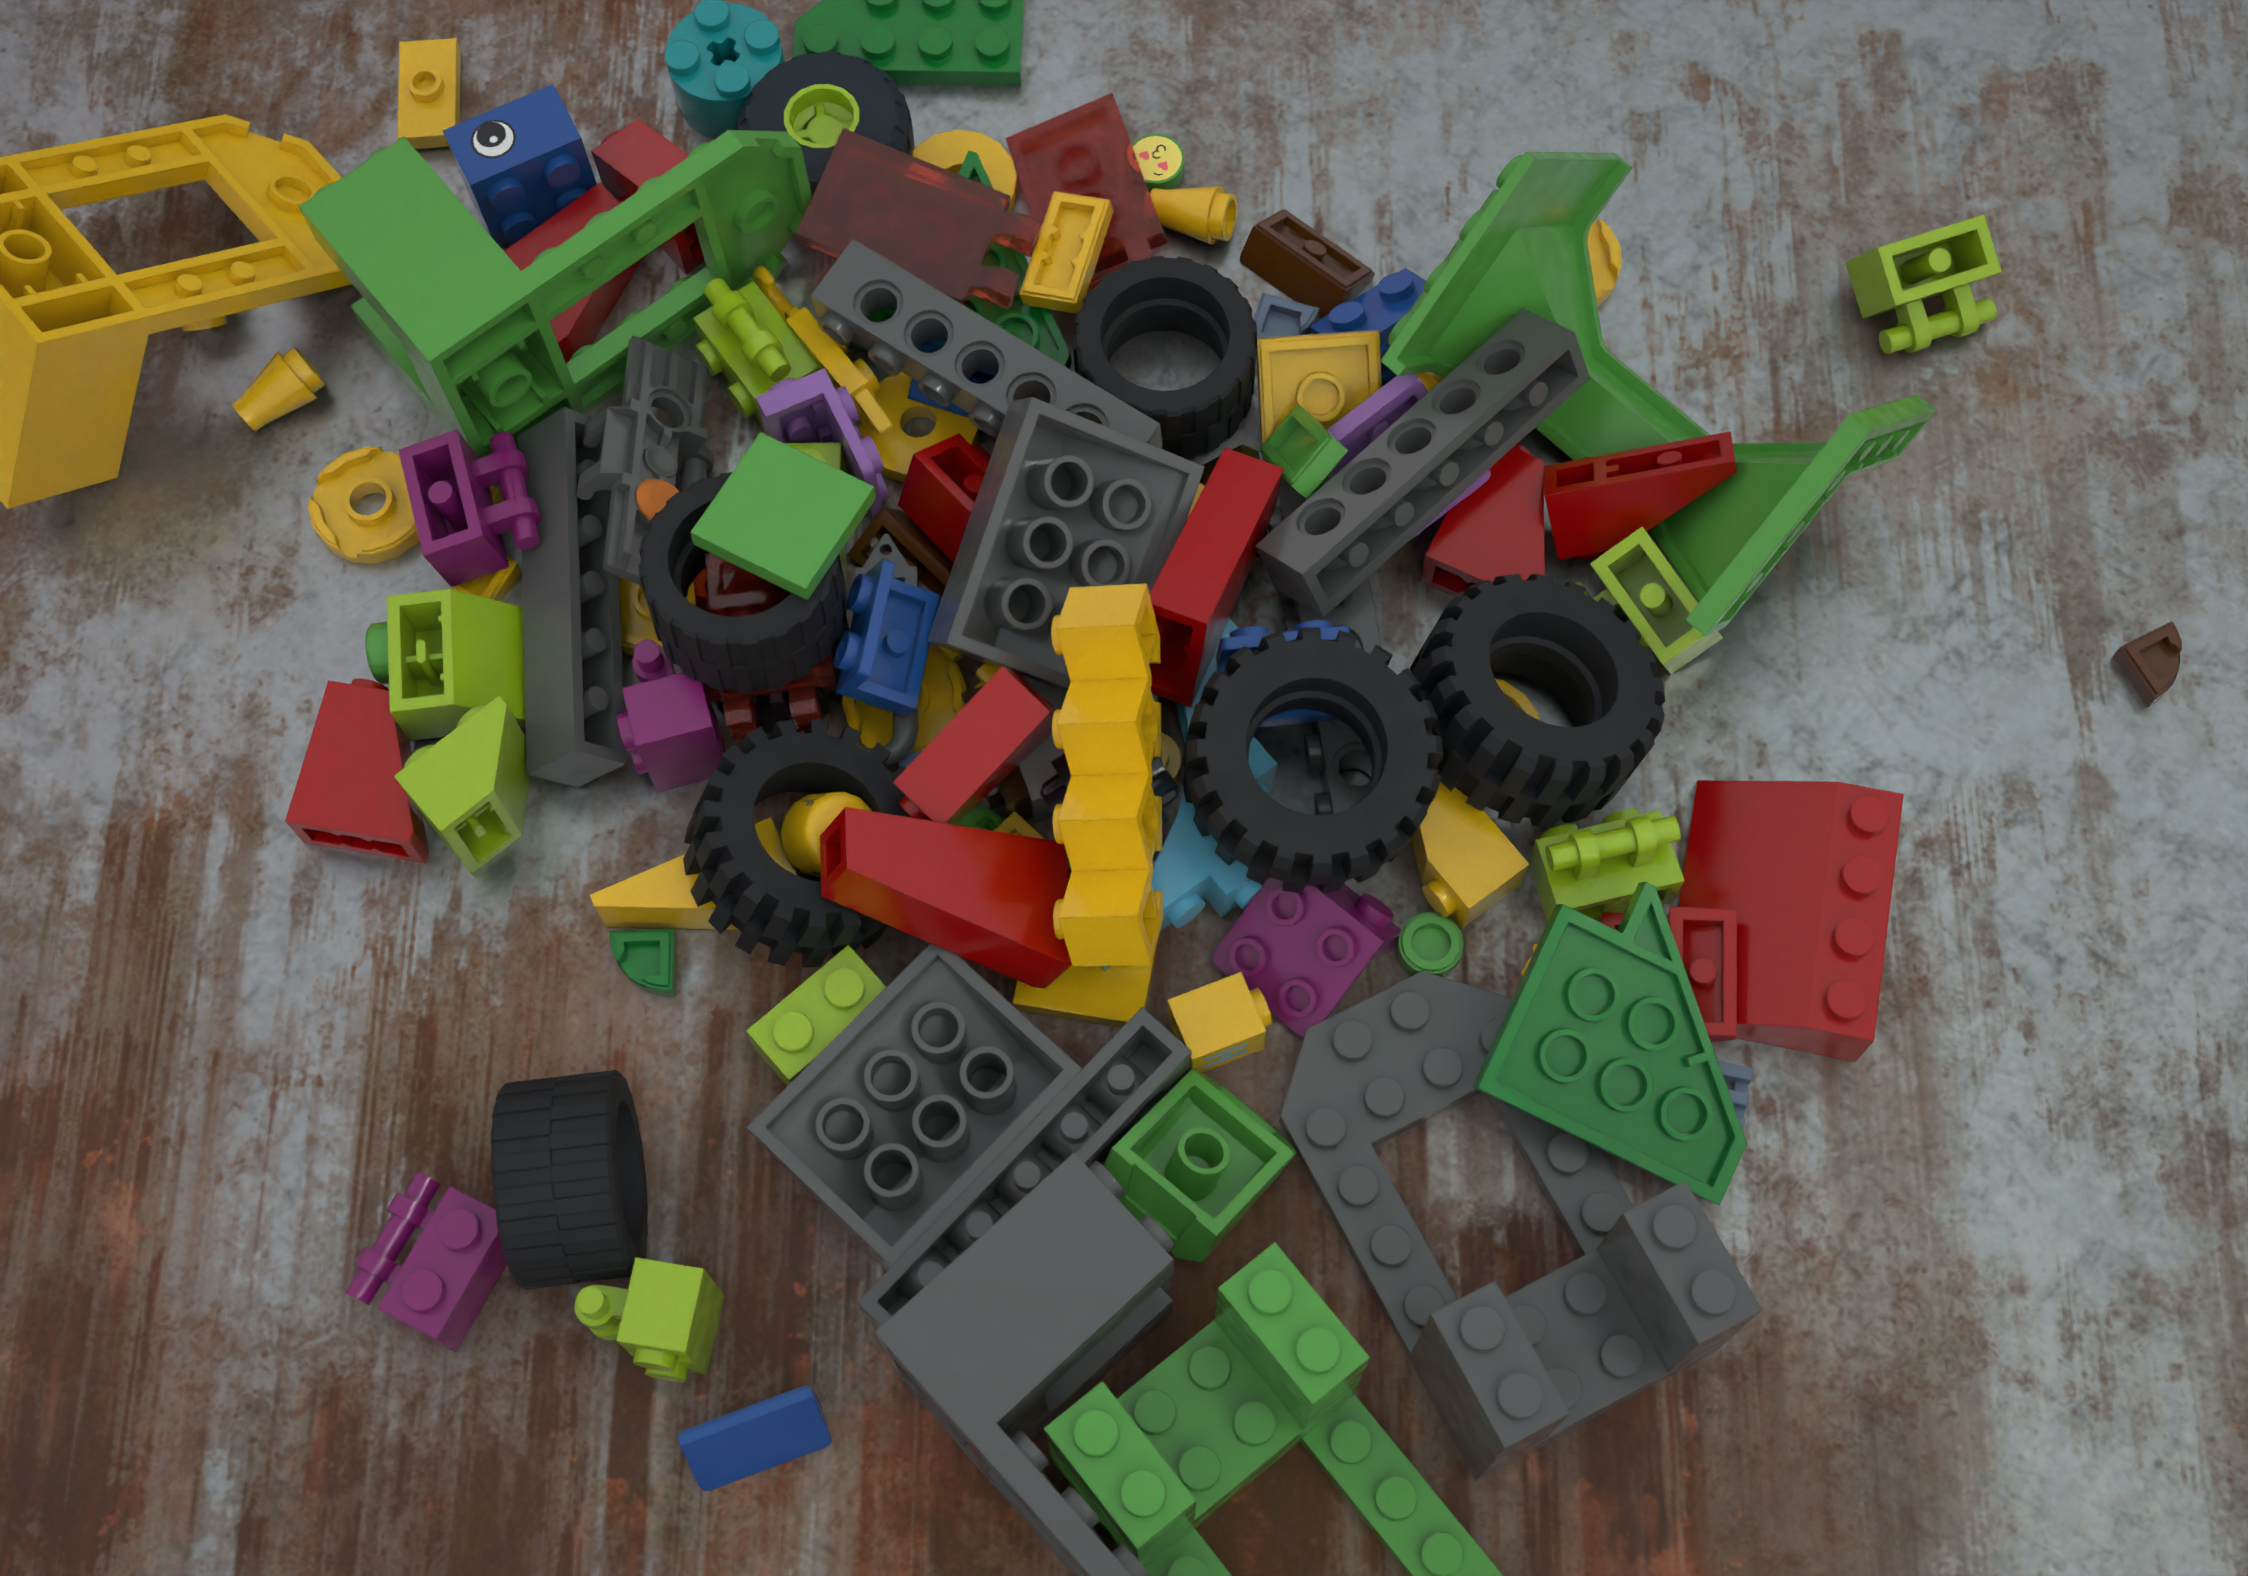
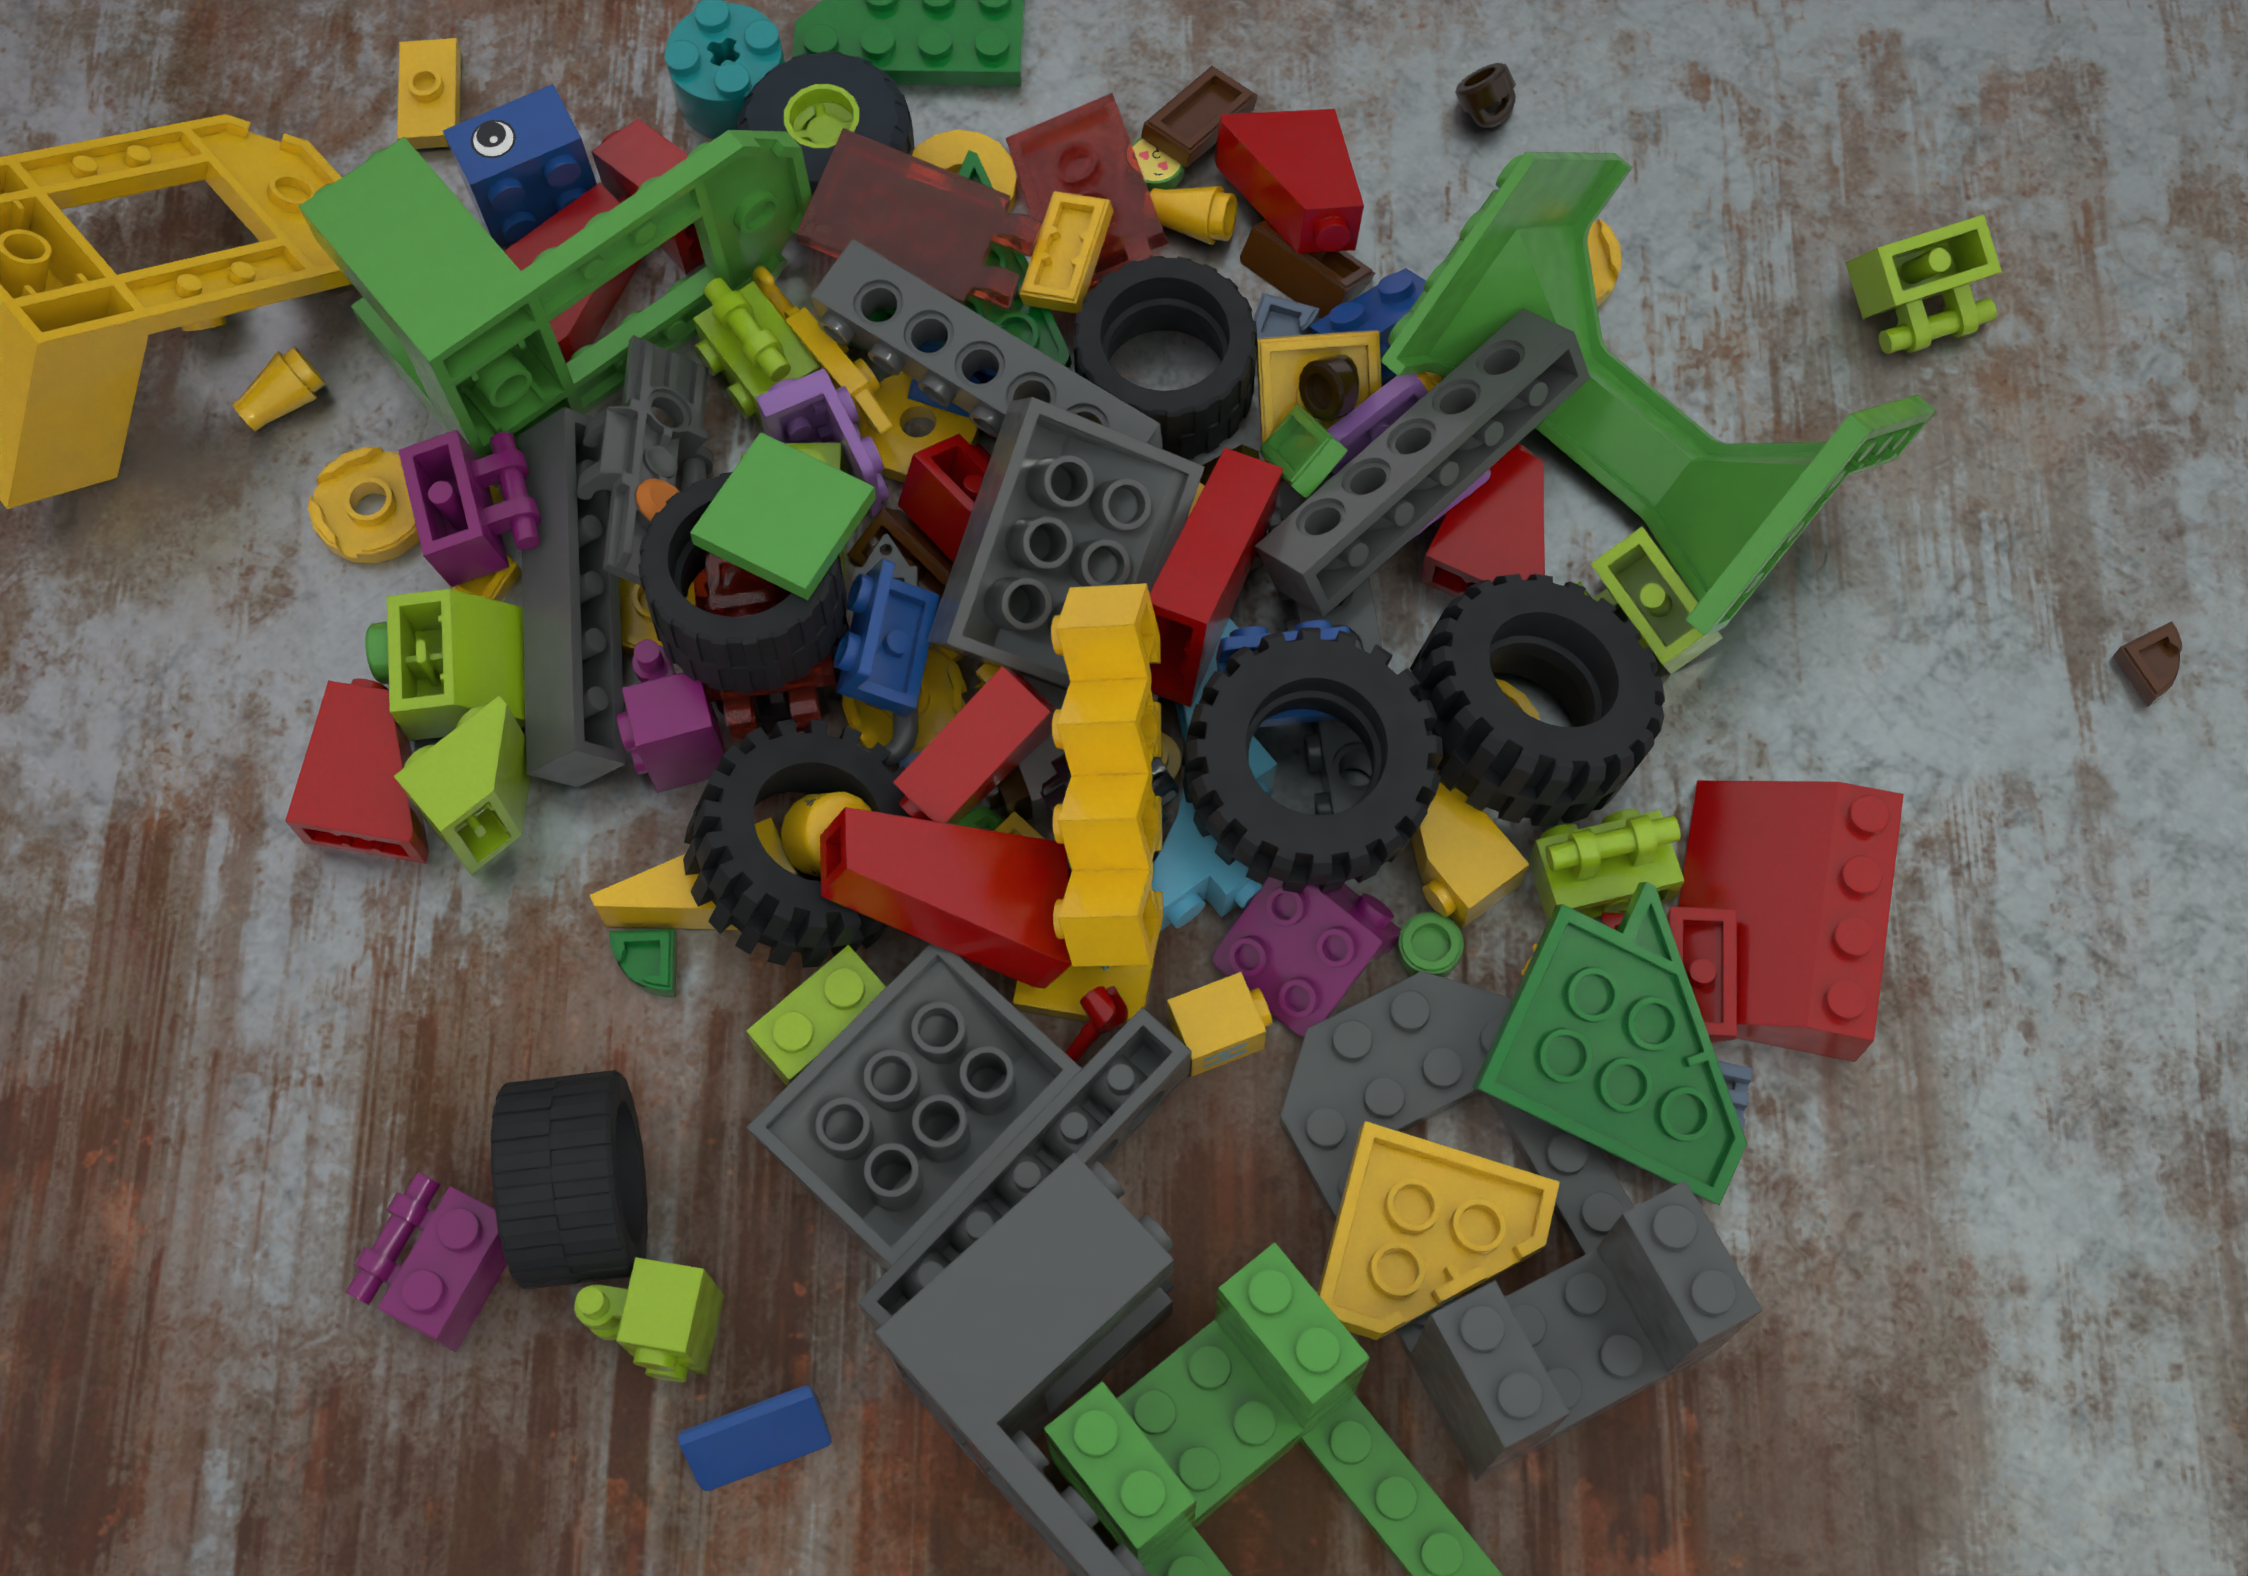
(1105, 1012): none -> red hand
(1191, 119): none -> reddish brown tile
(1197, 1163): bright green slope -> none
(1294, 175): none -> red slope
(1329, 387): none -> dark brown tile
(1425, 1228): none -> yellow plate
(1485, 89): none -> dark brown tile
(1612, 495): red slope -> none

